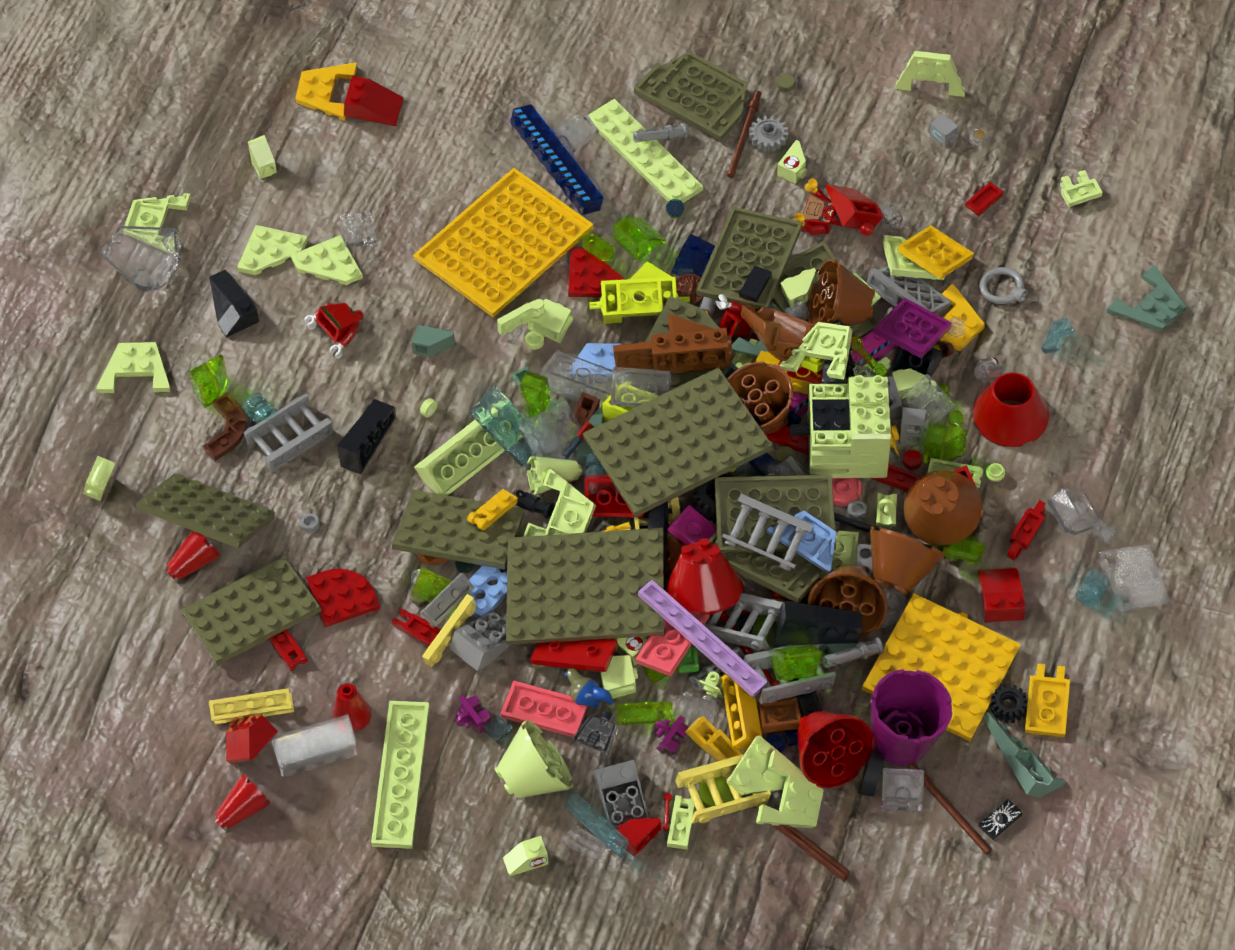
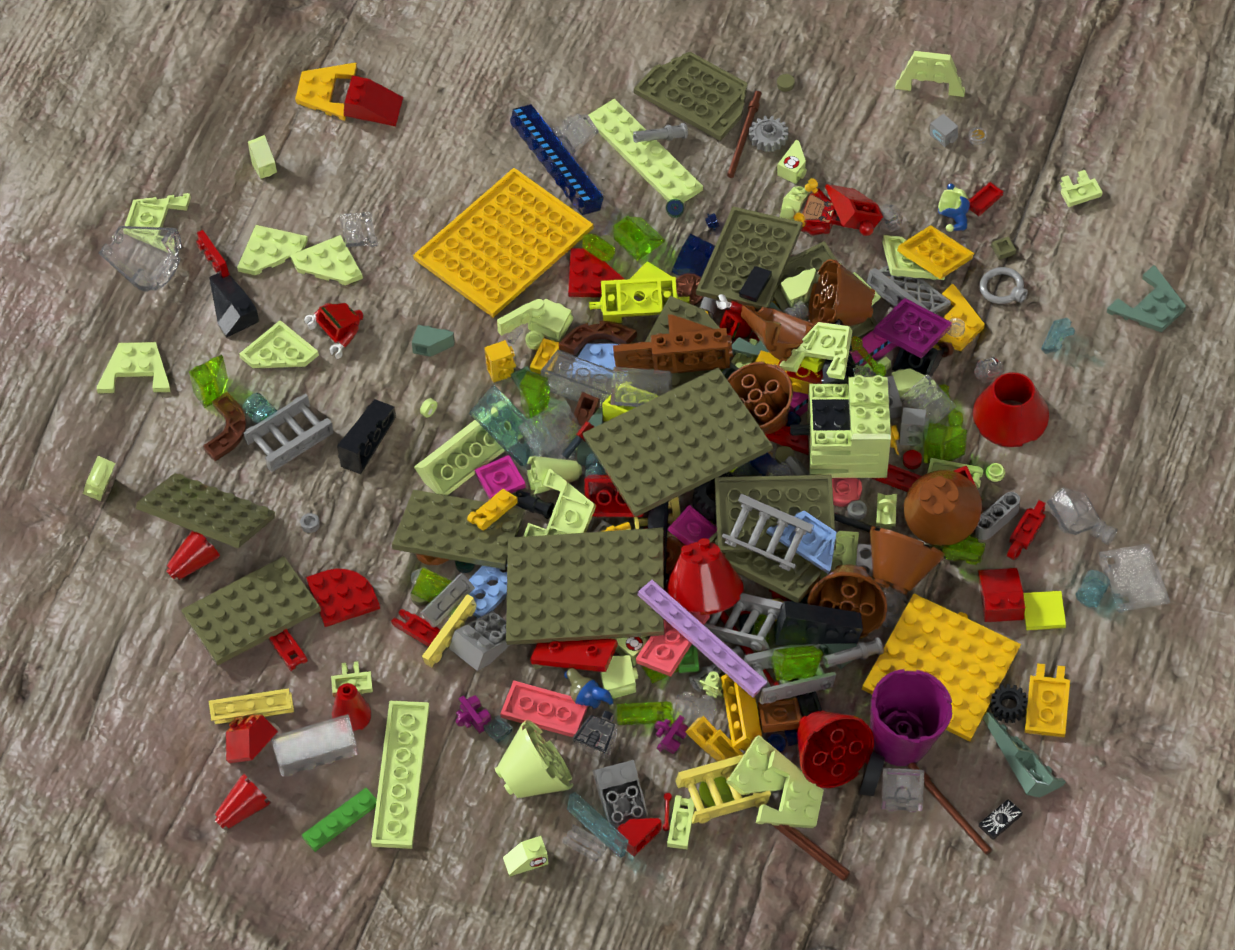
(212, 254): none -> red plate
(279, 348): none -> yellowish green plate
(340, 819): none -> bright green plate
(360, 680): none -> yellowish green hinge
(499, 361): none -> yellow brick
(500, 475): none -> dark pink plate
(543, 355): none -> yellow plate
(604, 330): none -> copper plate
(712, 221): none -> clear blue plate
(793, 202): none -> yellowish green bracket
(954, 205): none -> piece
(1001, 508): none -> light grey beam
(1003, 248): none -> olive tile
(1044, 610): none -> neon yellow tile

